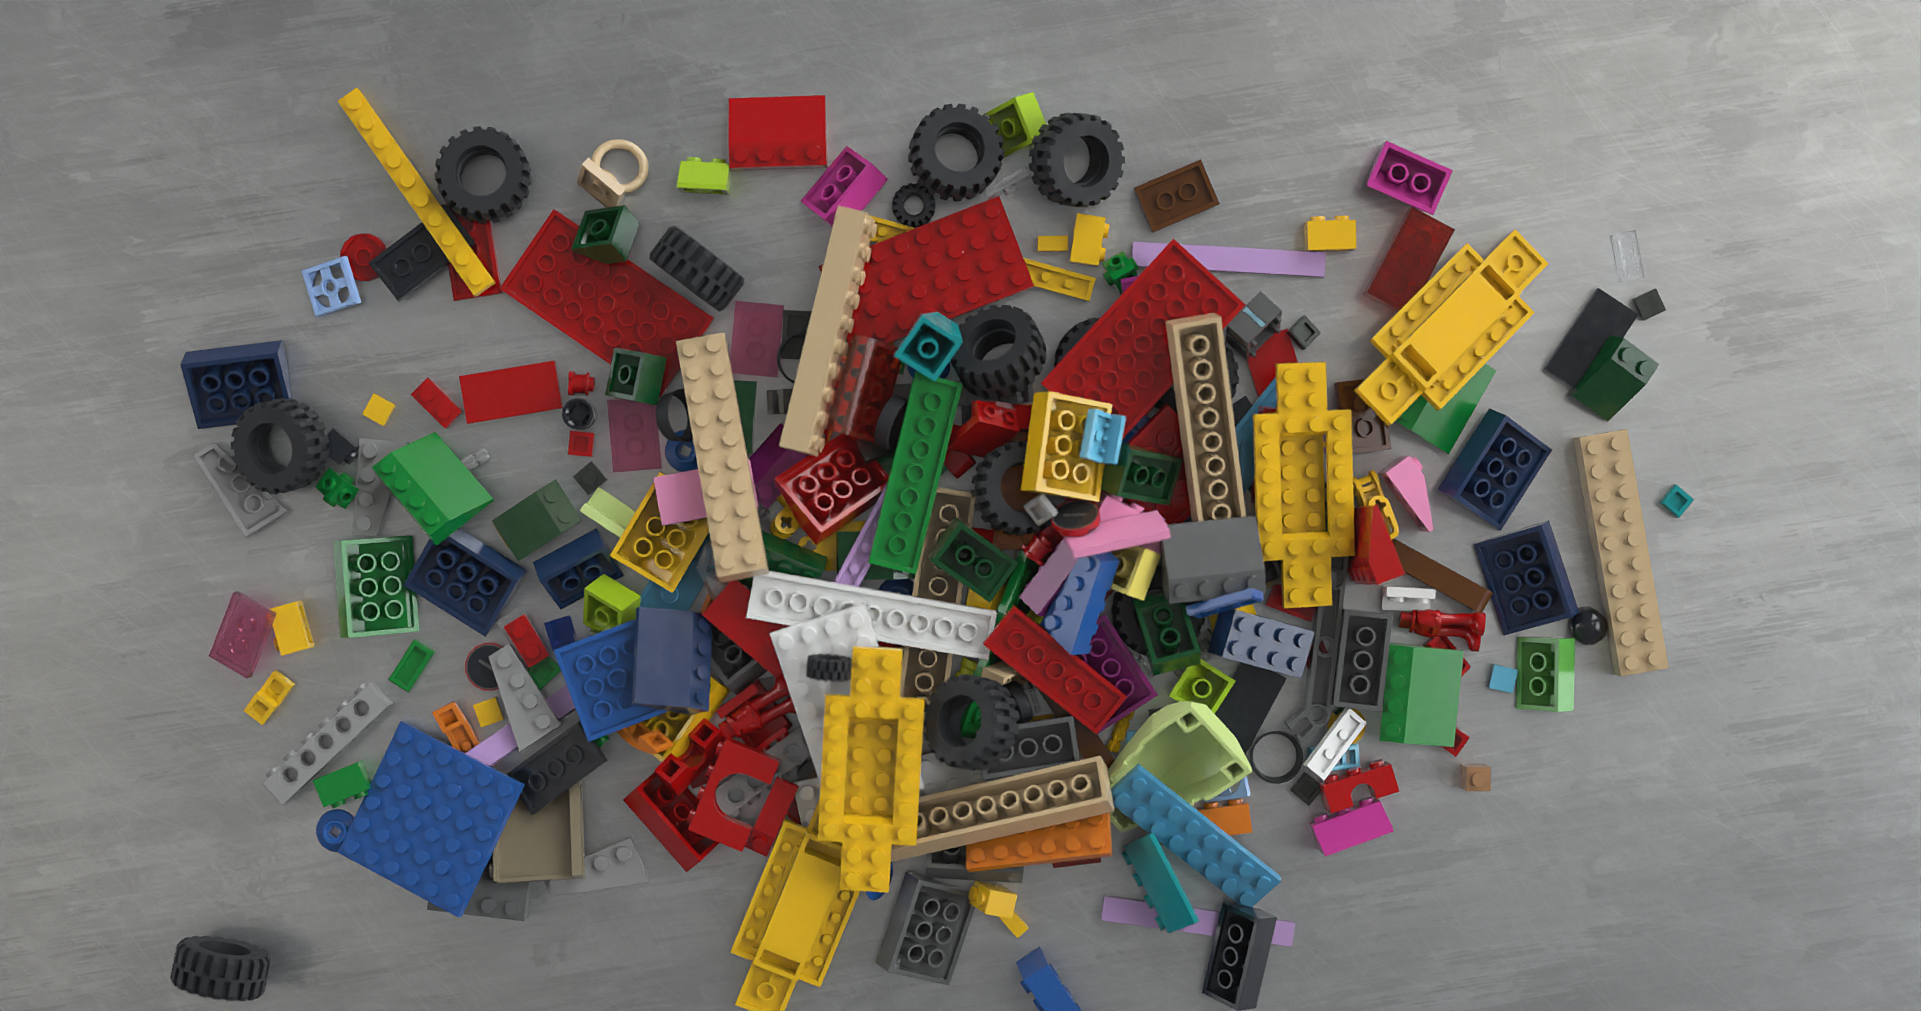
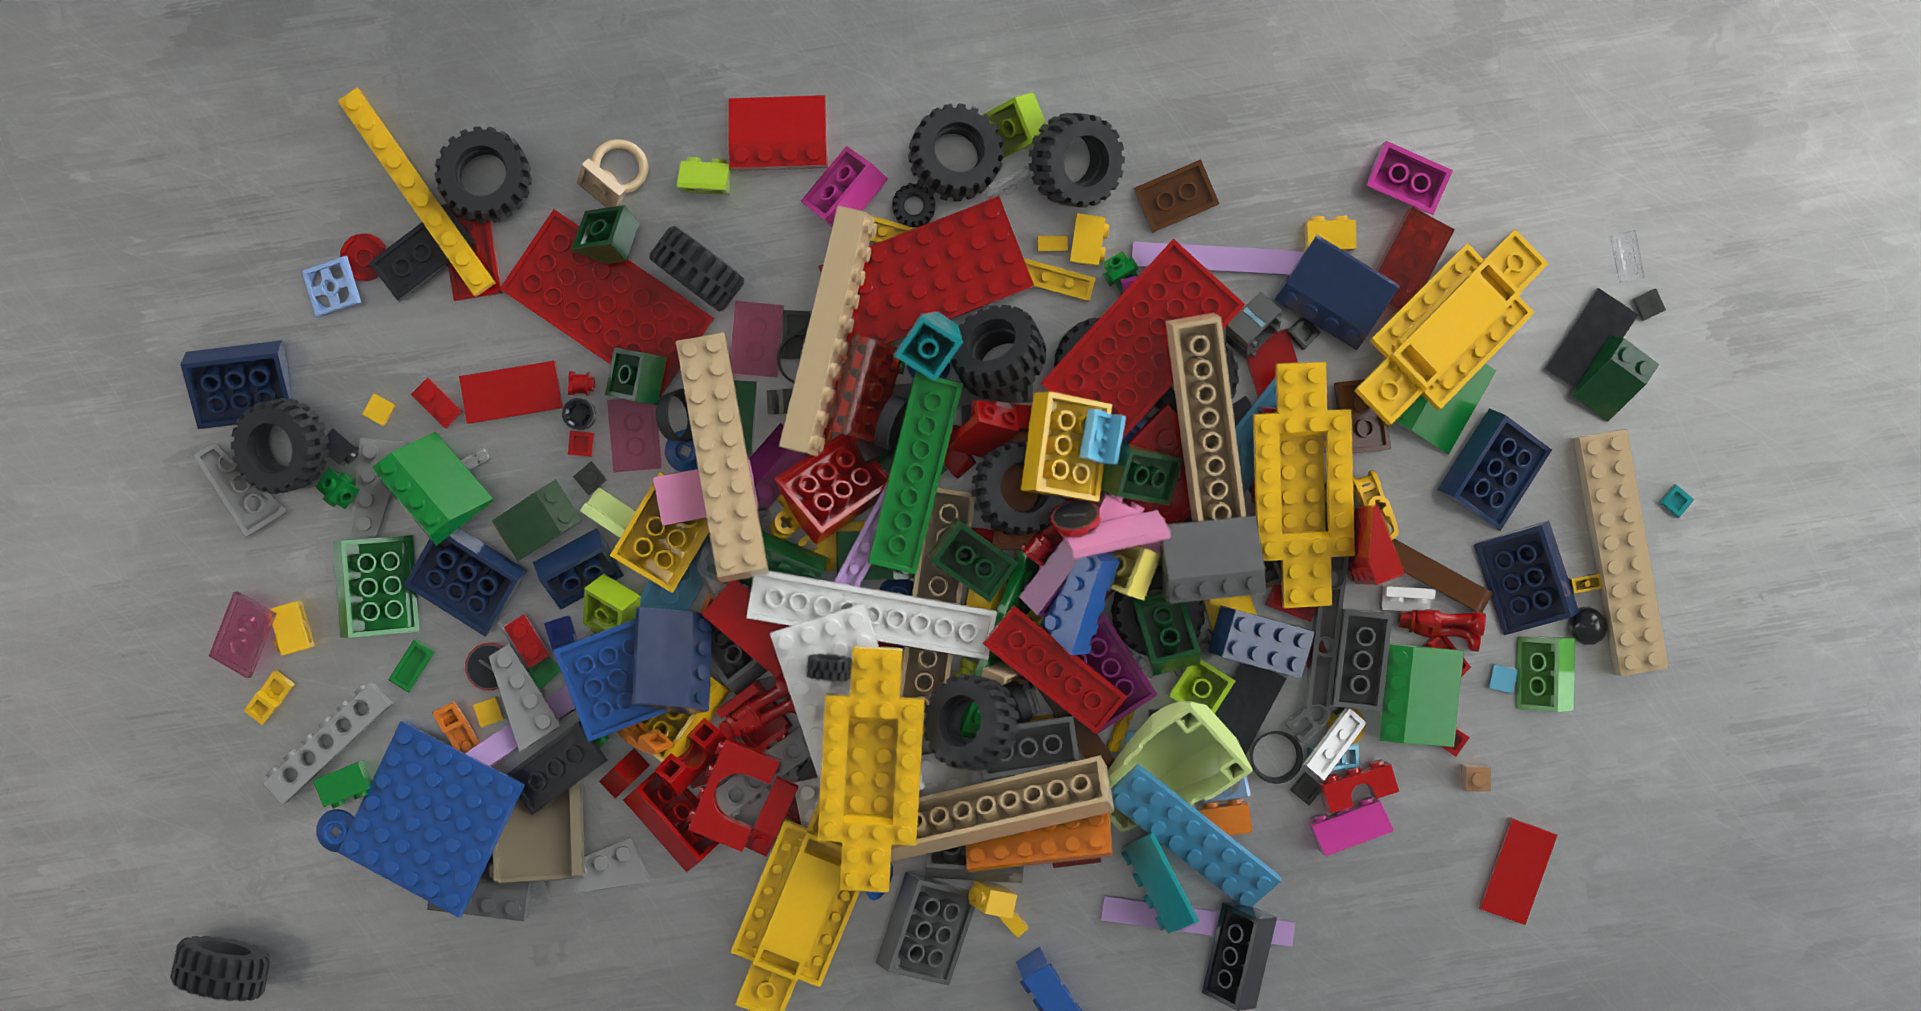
(624, 773): none -> red slope
(1040, 509): light grey tile -> none
(1225, 603): blue tile -> none
(1336, 292): none -> dark blue slope
(1409, 487): bright pink slope -> none
(1518, 871): none -> red tile
(1585, 583): none -> yellow piece

